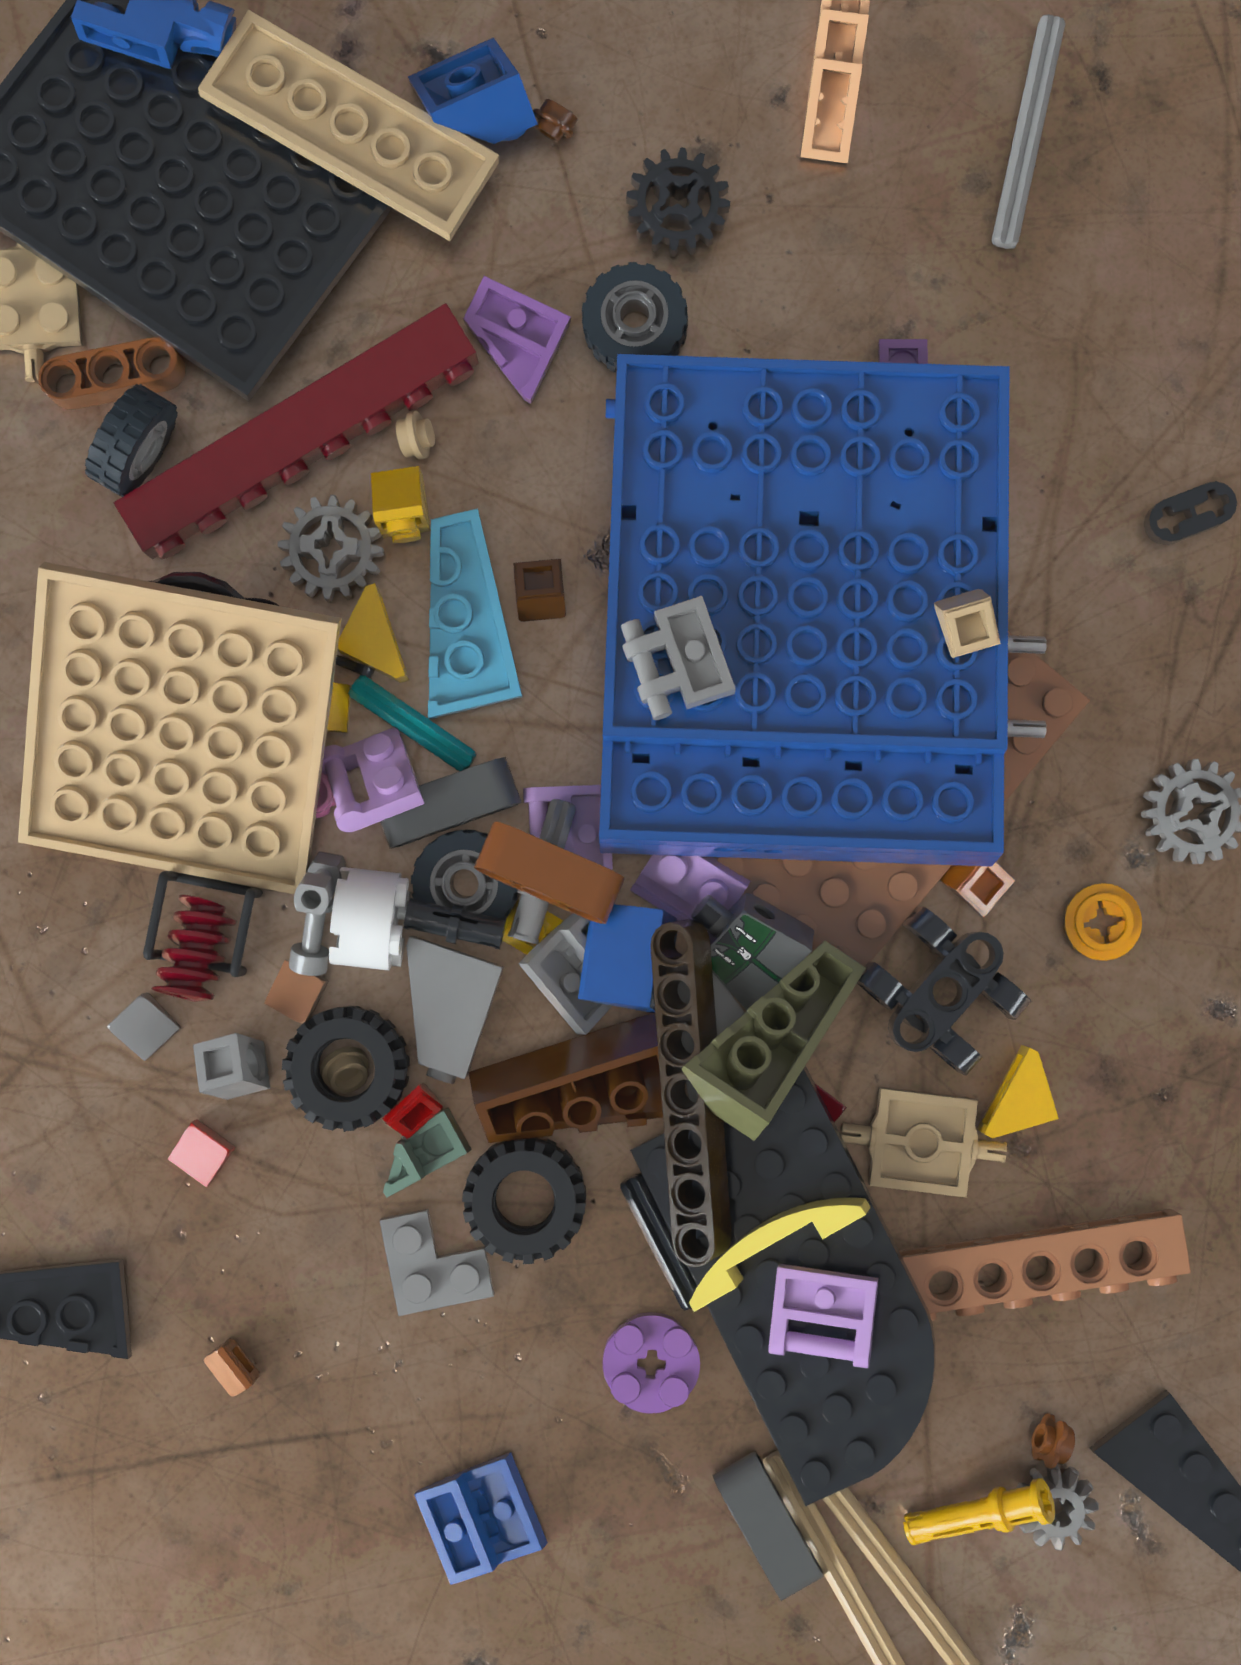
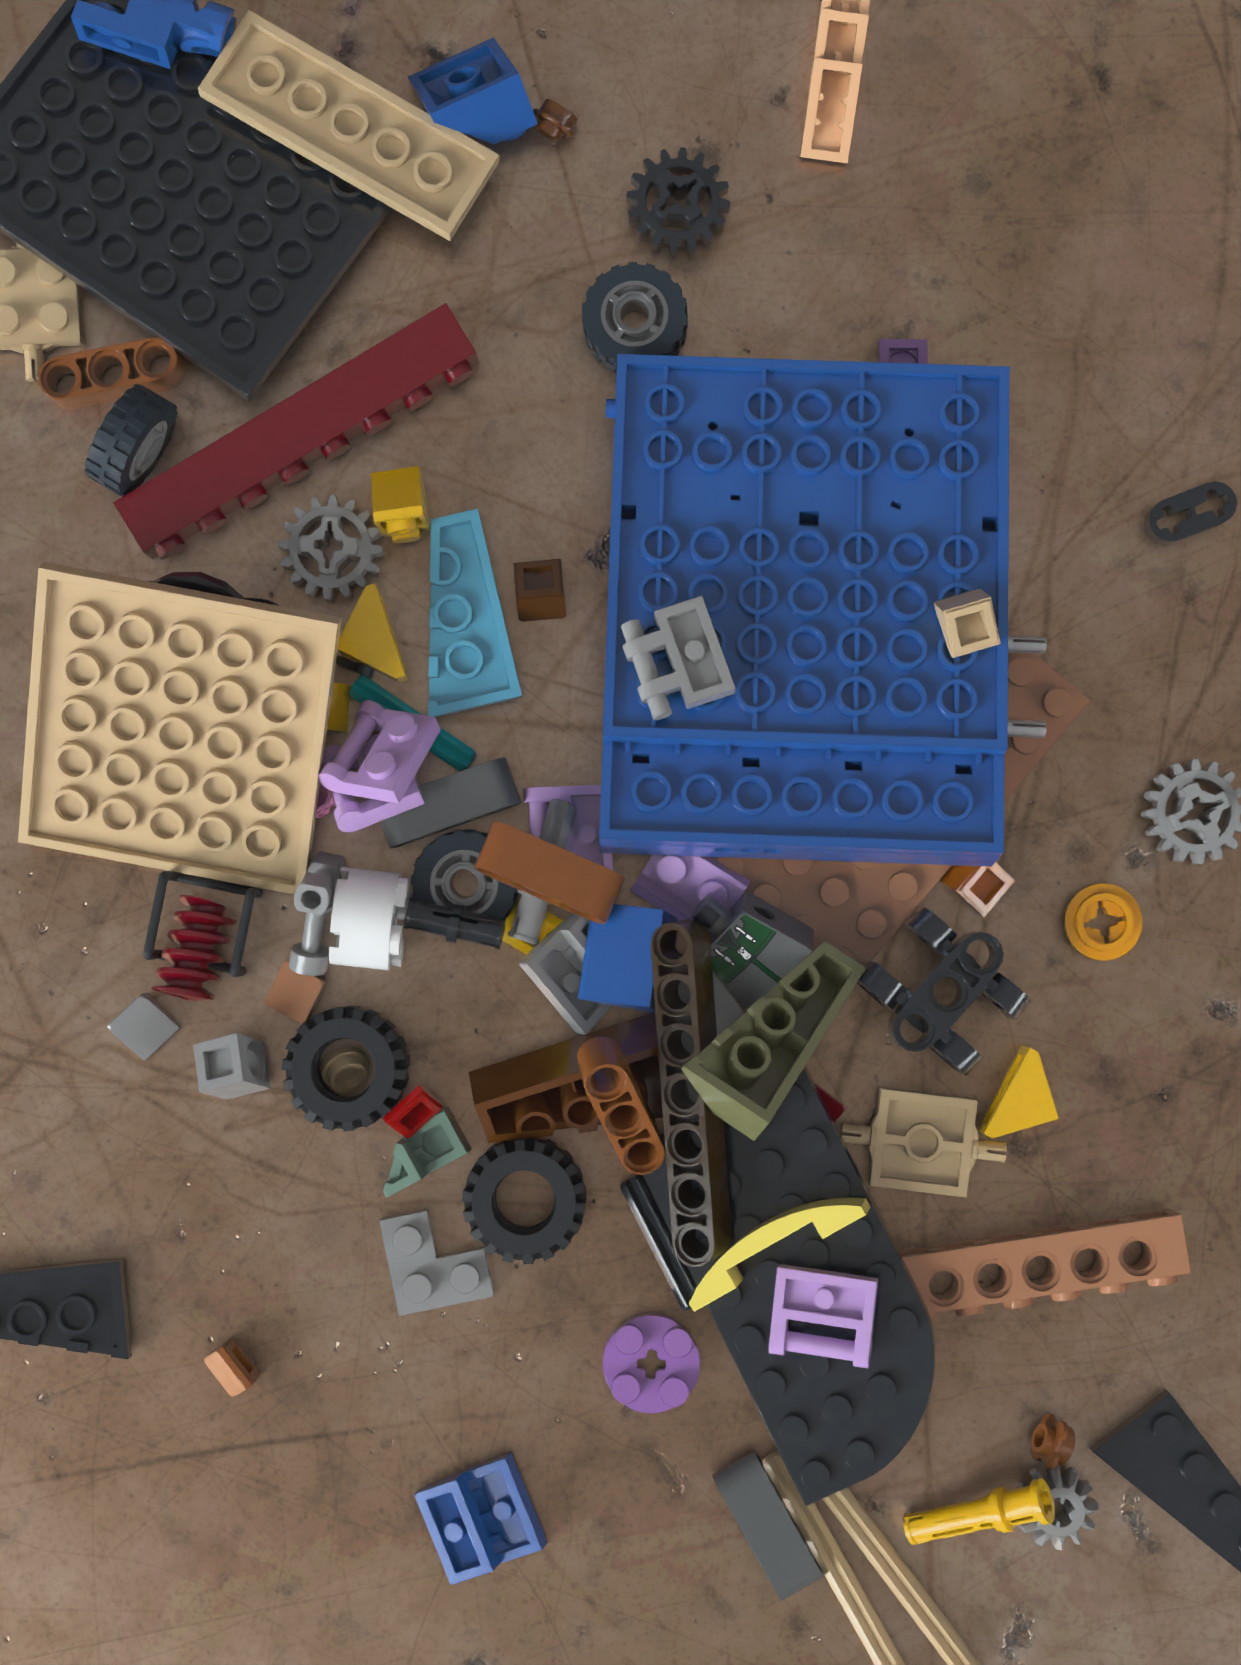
(201, 1152): slope -> none
(392, 758): none -> lavender plate
(415, 435): tan plate -> none
(449, 1005): light grey slope -> none
(516, 333): medium lavender wing -> none
(630, 1126): none -> dark orange beam
(1028, 131): light grey axle -> none

